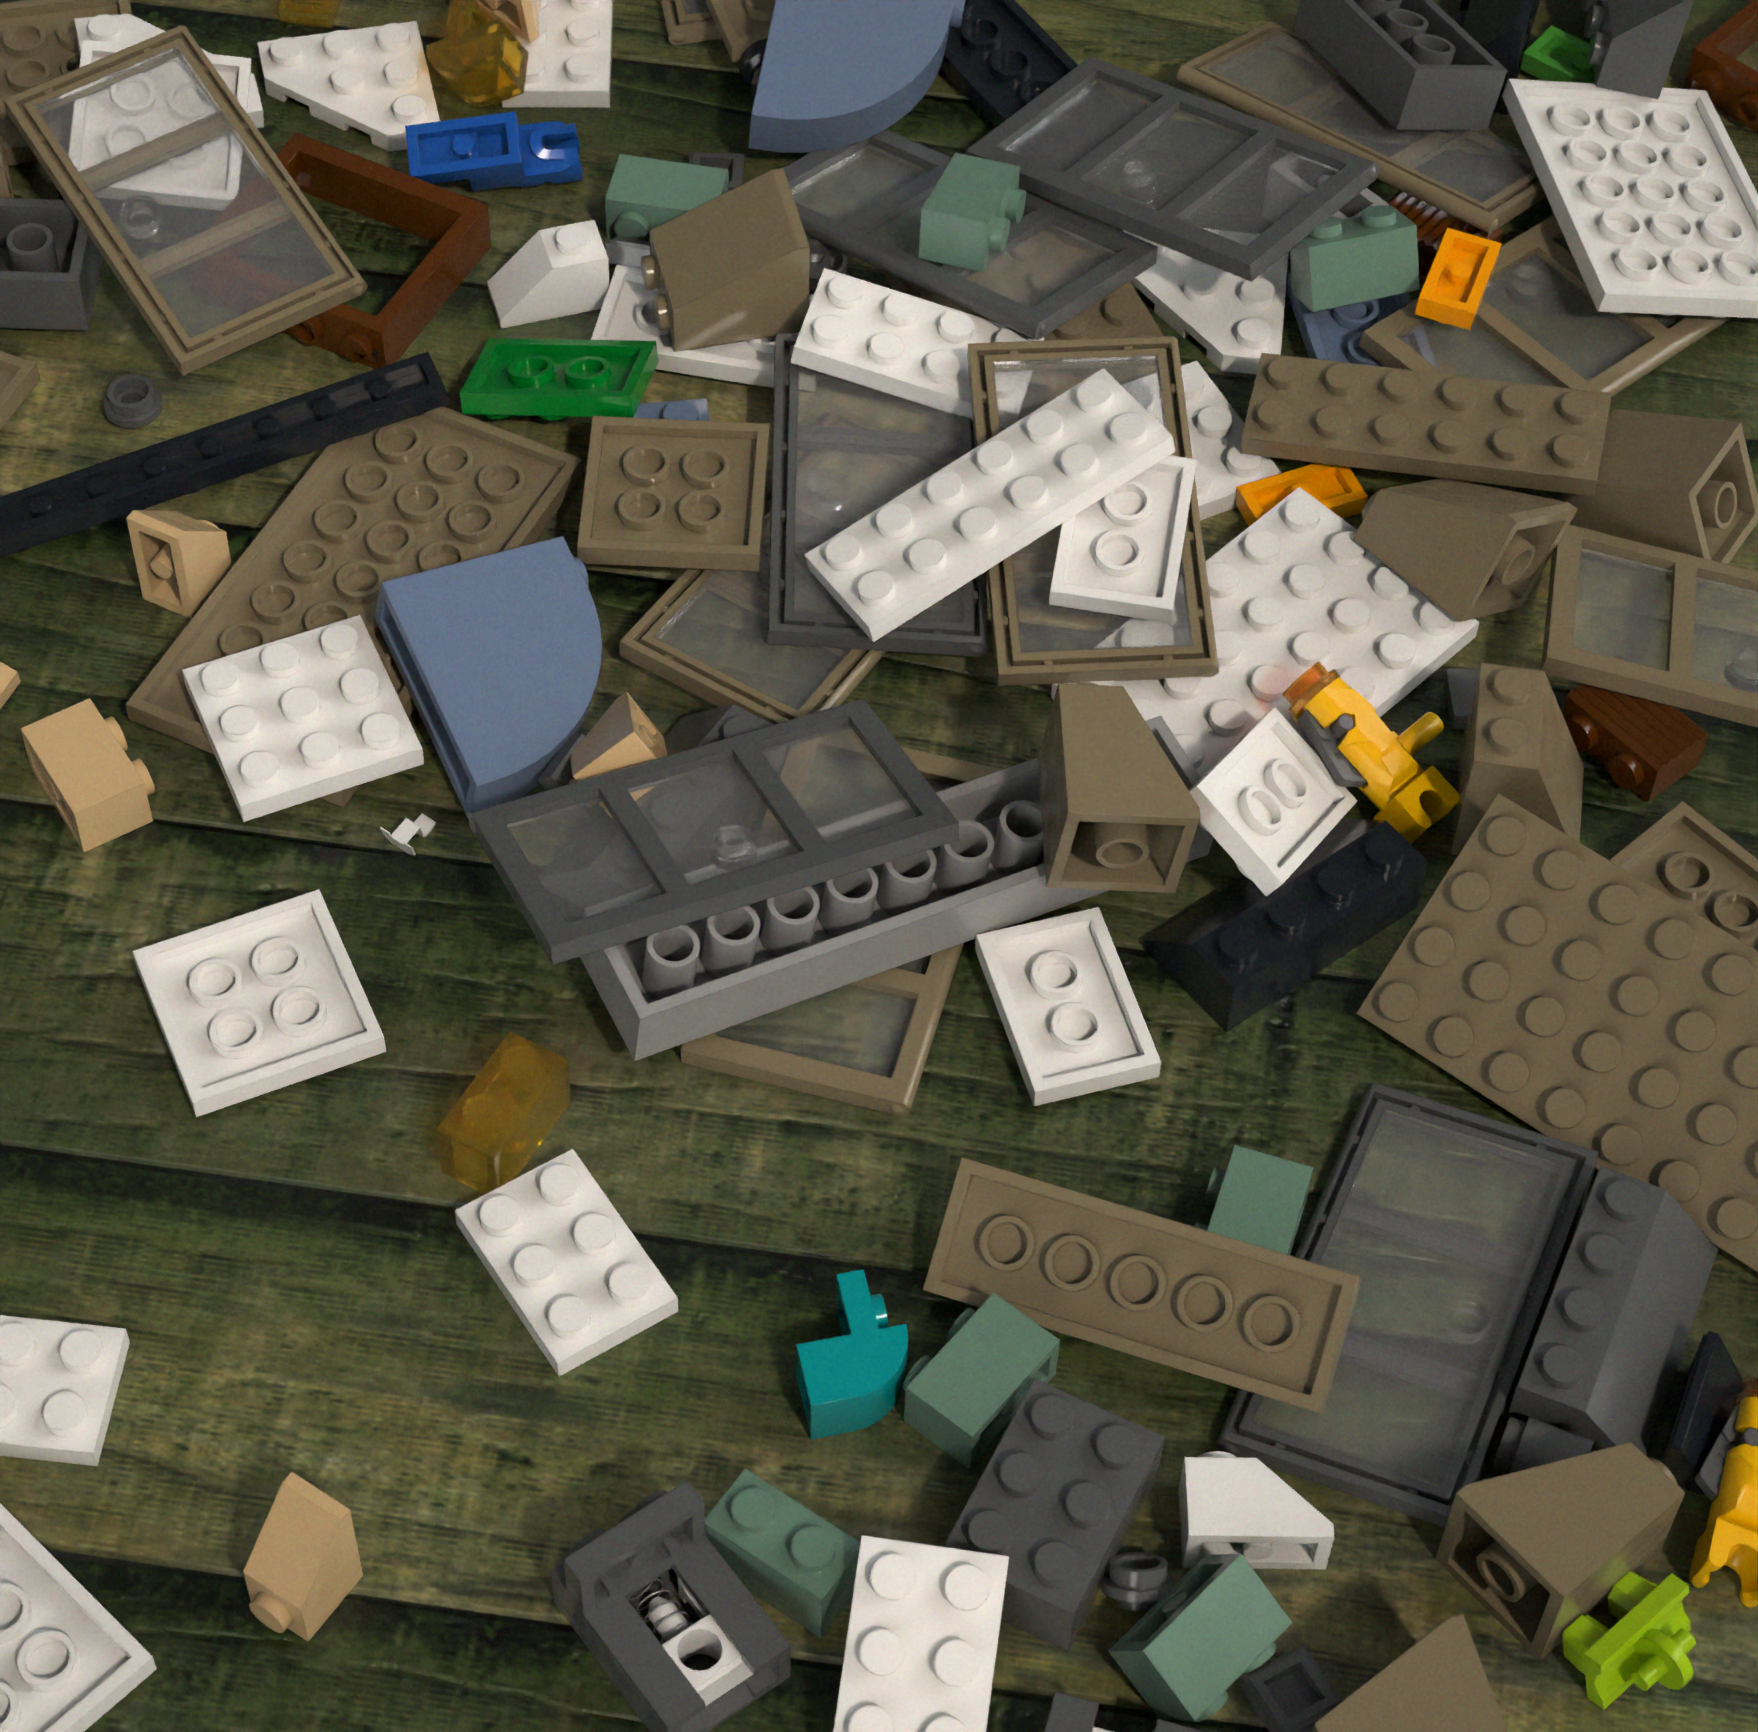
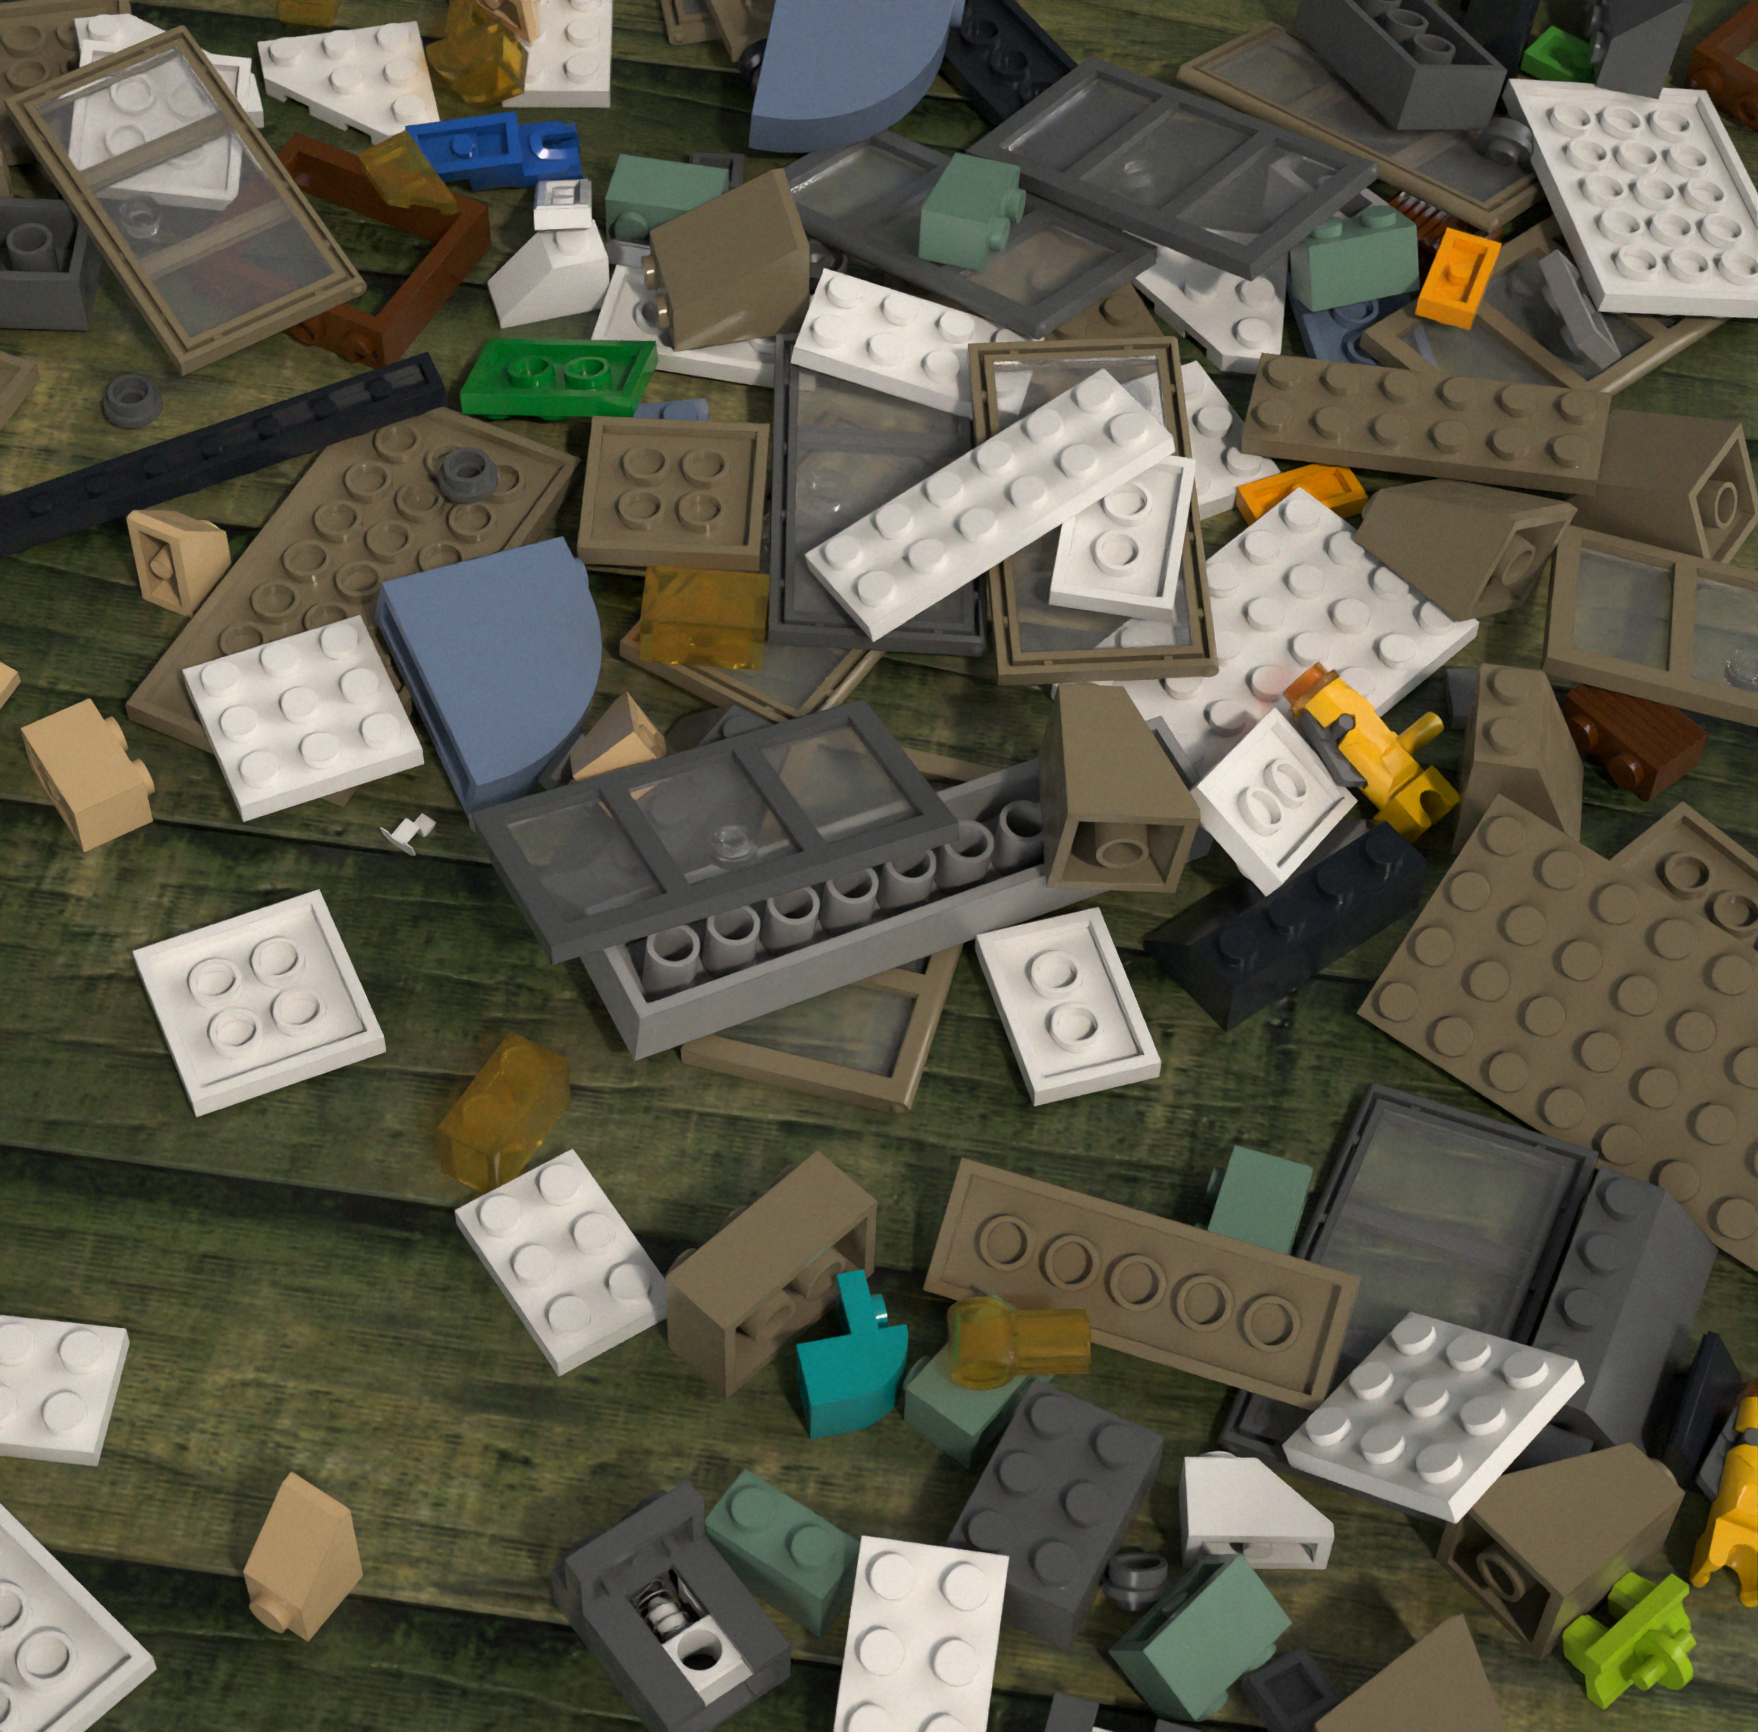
(405, 175): none -> clear yellow tile
(468, 475): none -> dark grey plate
(563, 204): none -> white tile
(704, 617): none -> clear yellow brick
(768, 1272): none -> dark tan brick
(997, 1343): none -> clear yellow piece
(1433, 1415): none -> white plate
(1506, 141): none -> dark grey plate
(1568, 296): none -> light grey plate

